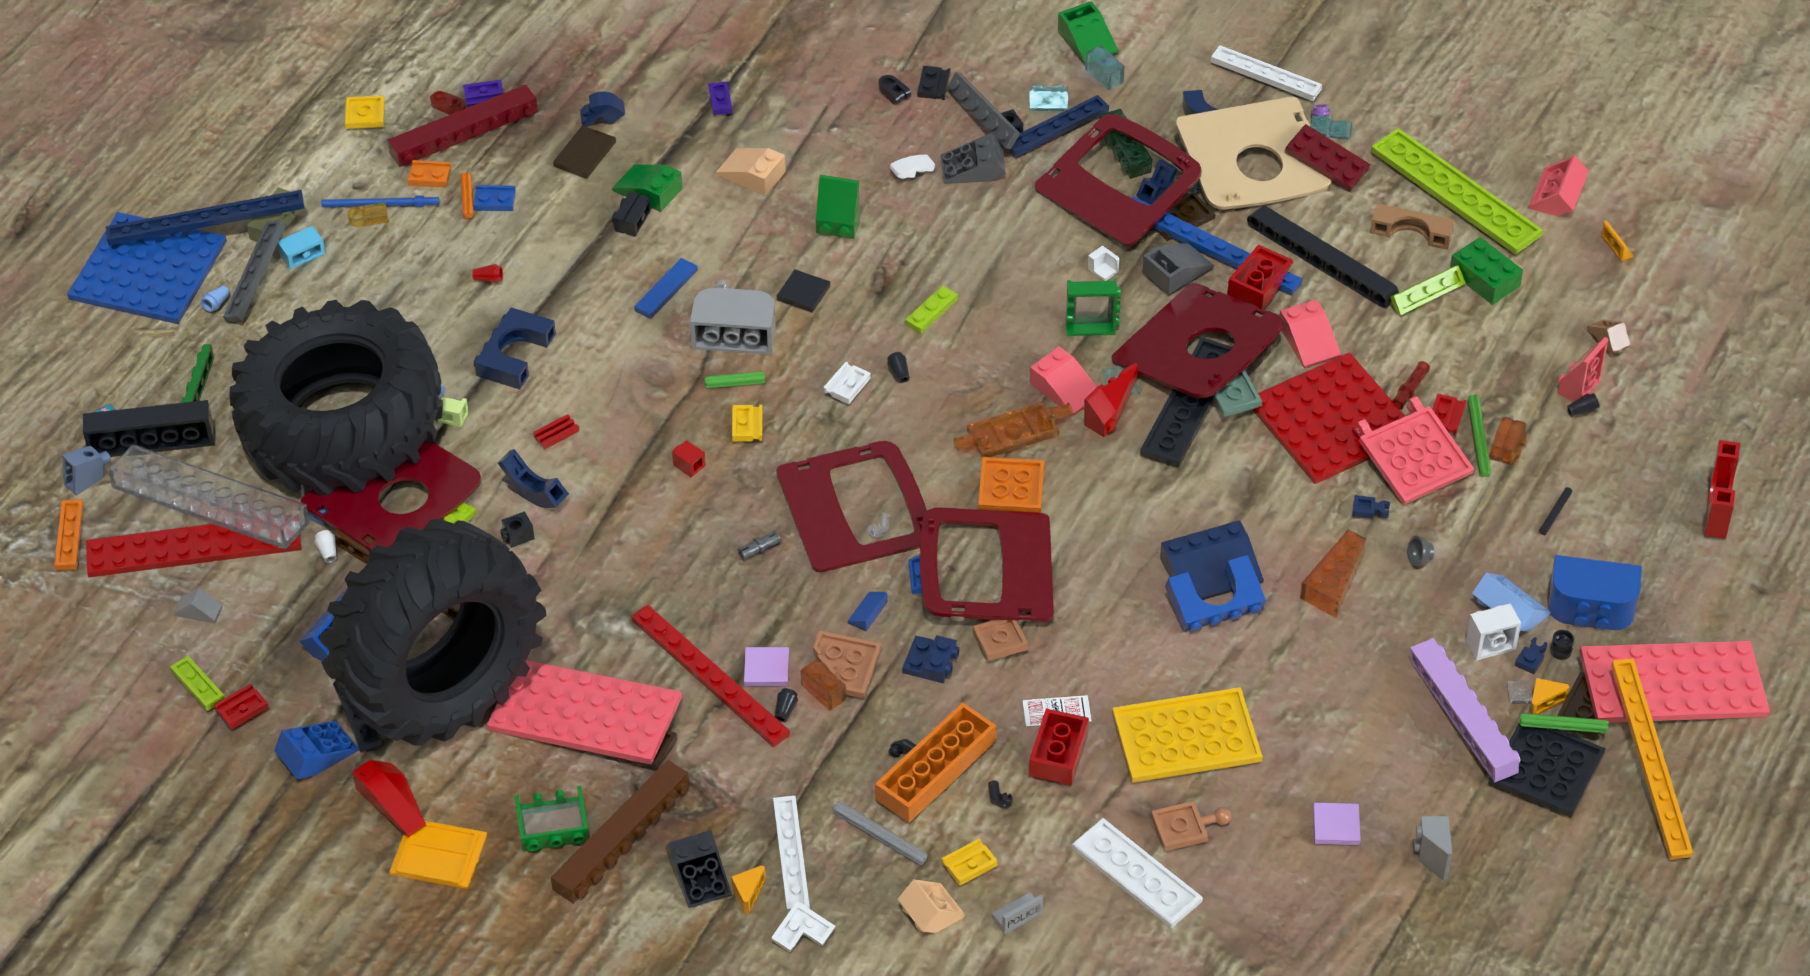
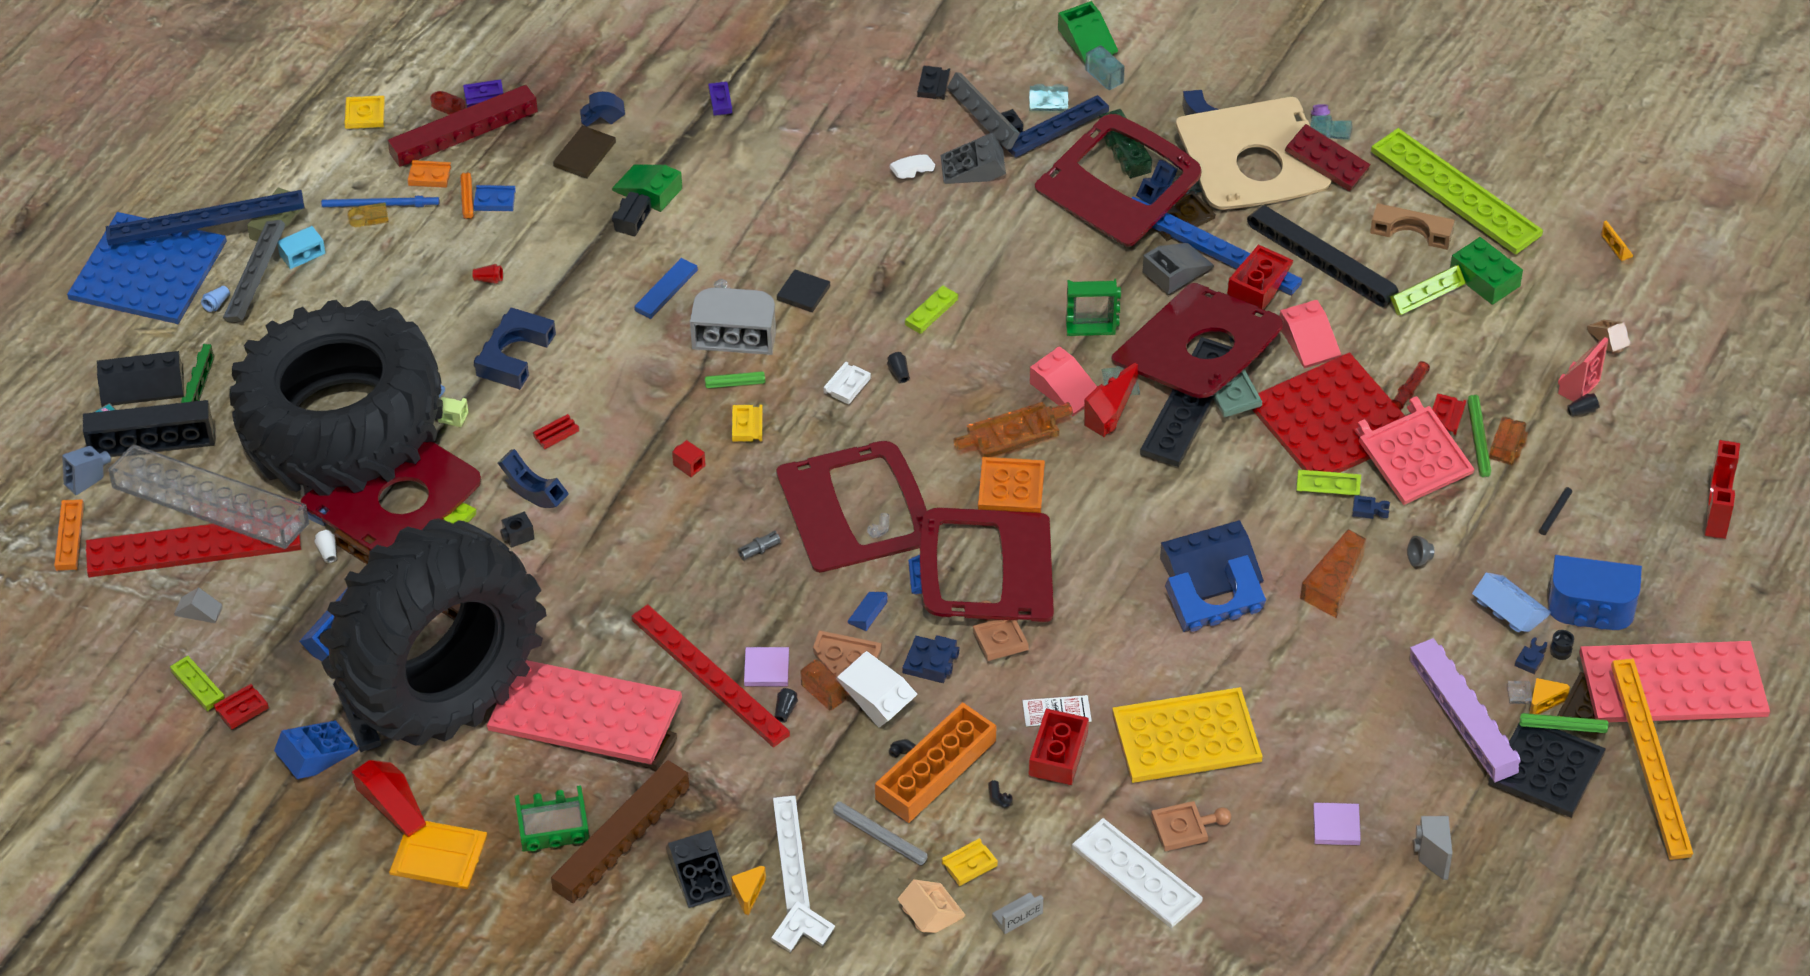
(140, 378): none -> black slope
(754, 168): light nougat slope -> none
(838, 207): green slope -> none
(876, 688): none -> white slope
(889, 84): black plate -> none
(1103, 263): white panel -> none
(1266, 73): white plate -> none
(1328, 482): none -> lime plate
(1493, 631): white brick -> none
(1559, 187): coral slope -> none

